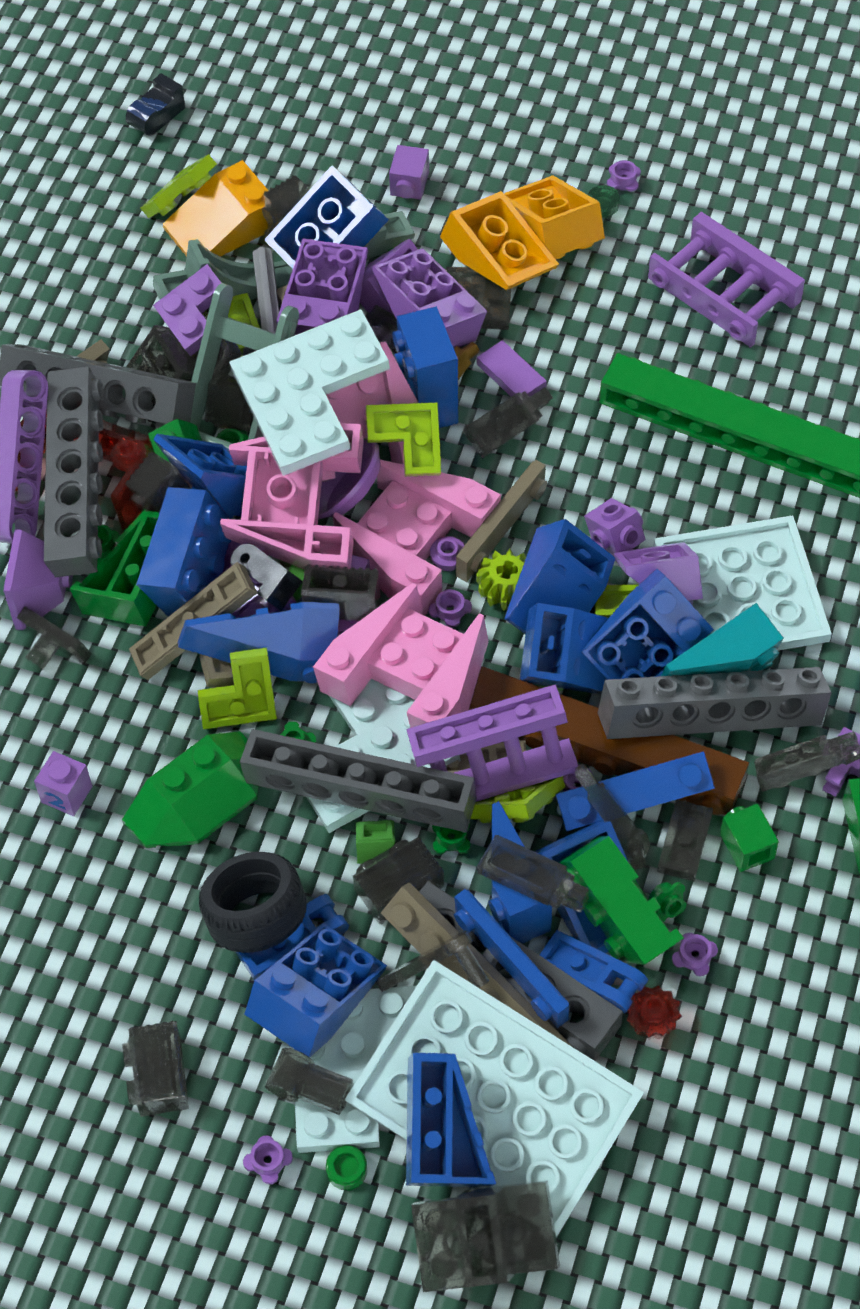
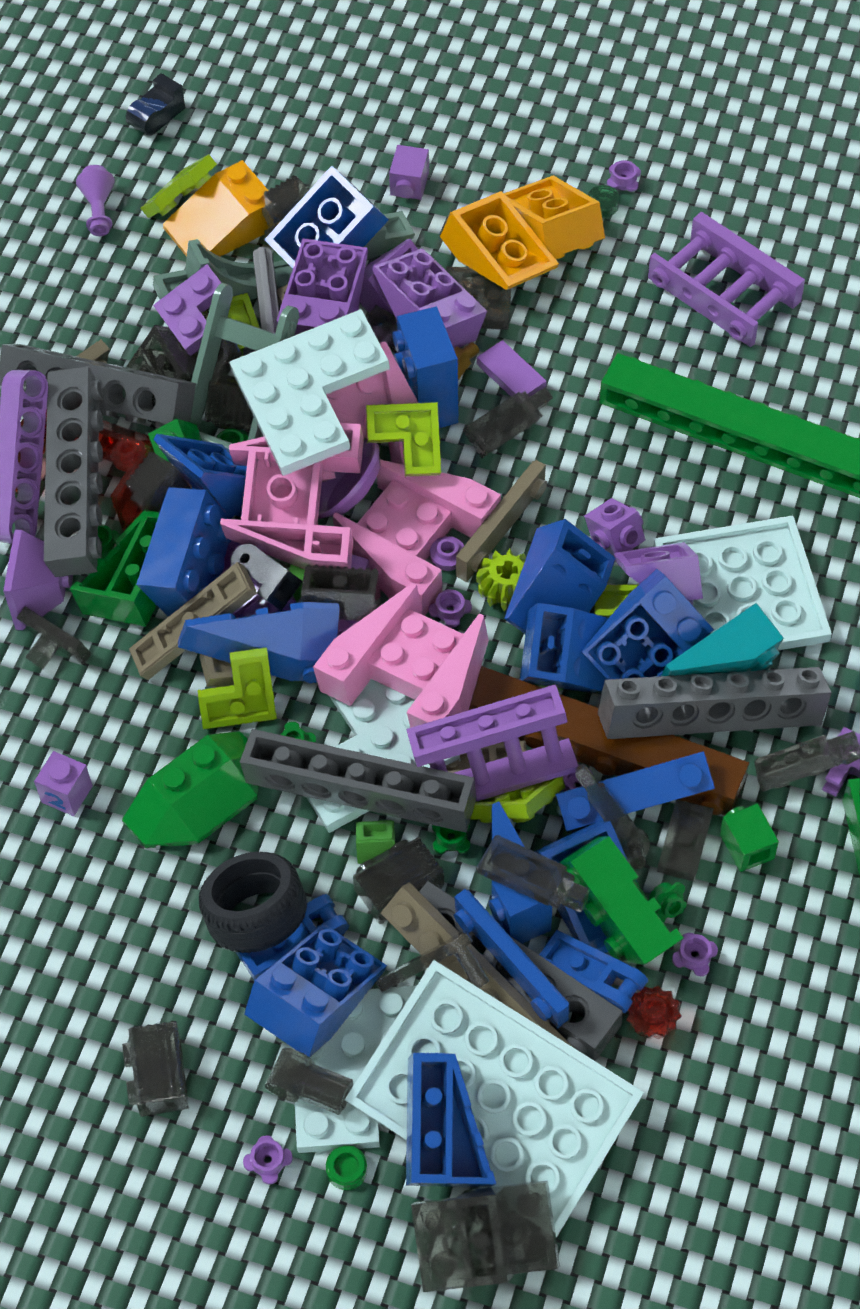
(96, 185): none -> medium lavender piece

